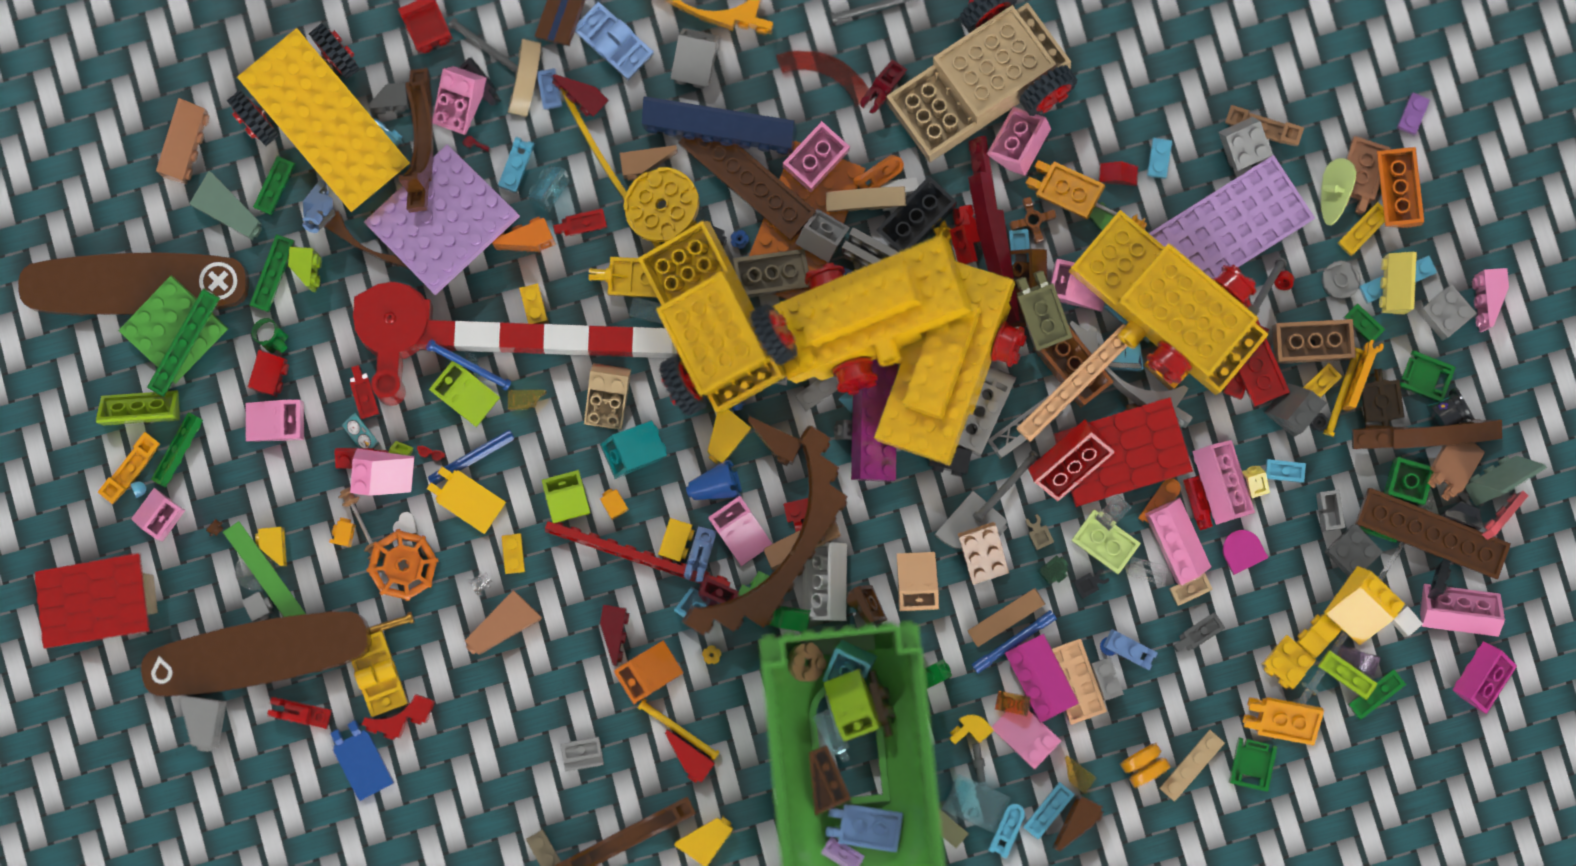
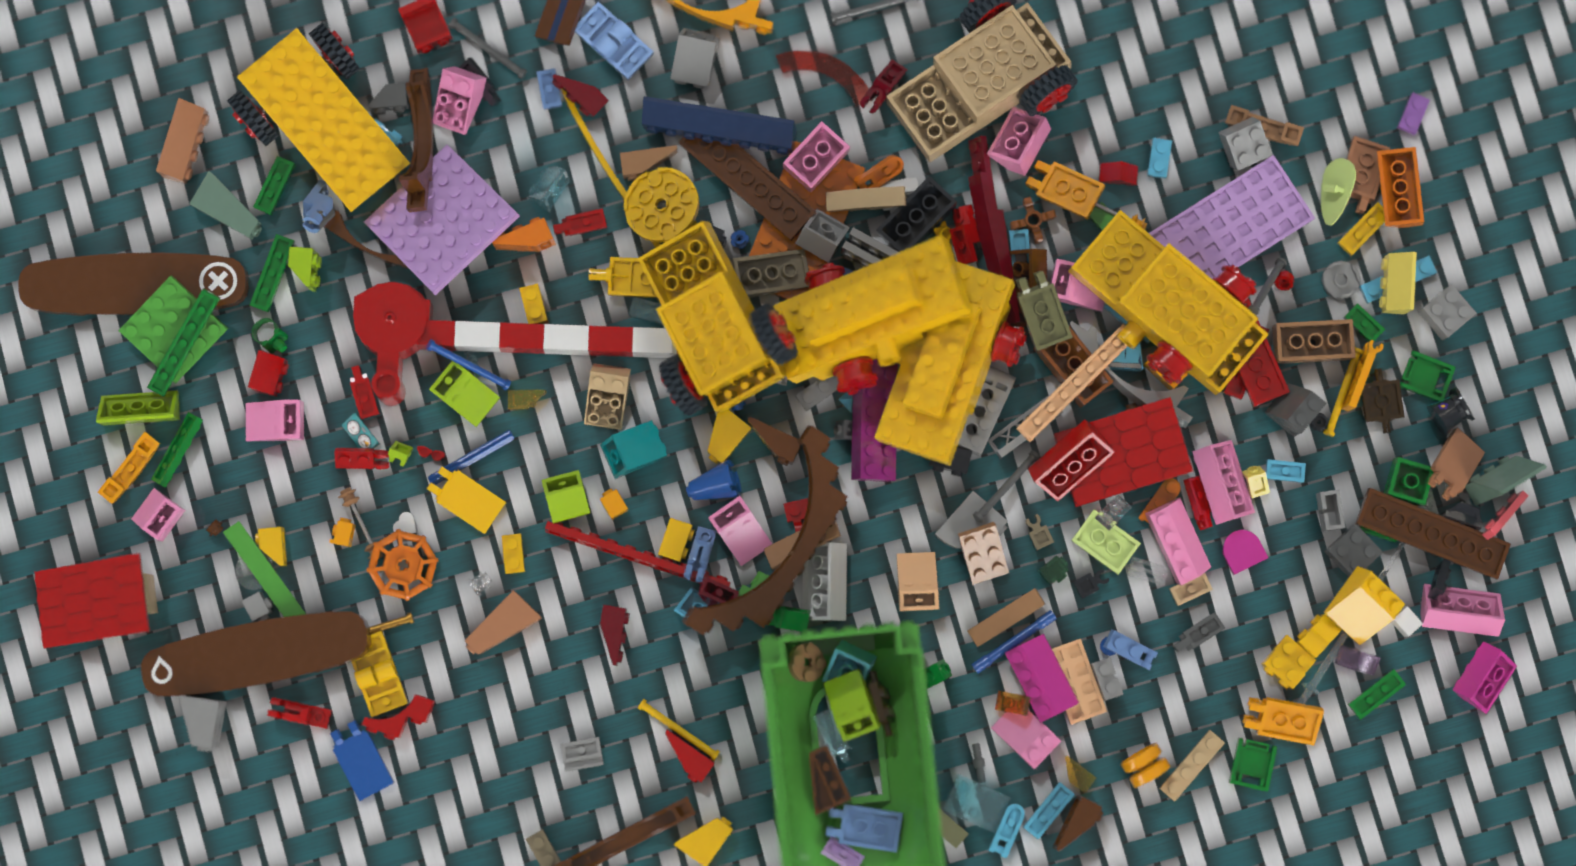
(139, 488): medium azure hinge -> none
(381, 473): bright pink slope -> none
(469, 141): dark red hand -> none
(516, 165): medium azure plate -> none
(525, 78): tan slope -> none
(648, 672): orange slope -> none
(706, 654): yellow plate -> none
(867, 604): reddish brown slope -> none
(974, 725): yellow brick -> none
(1323, 380): yellow plate -> none
(1347, 675): lime plate -> none
(1410, 437): reddish brown slope -> none
(1491, 290): bright pink slope -> none

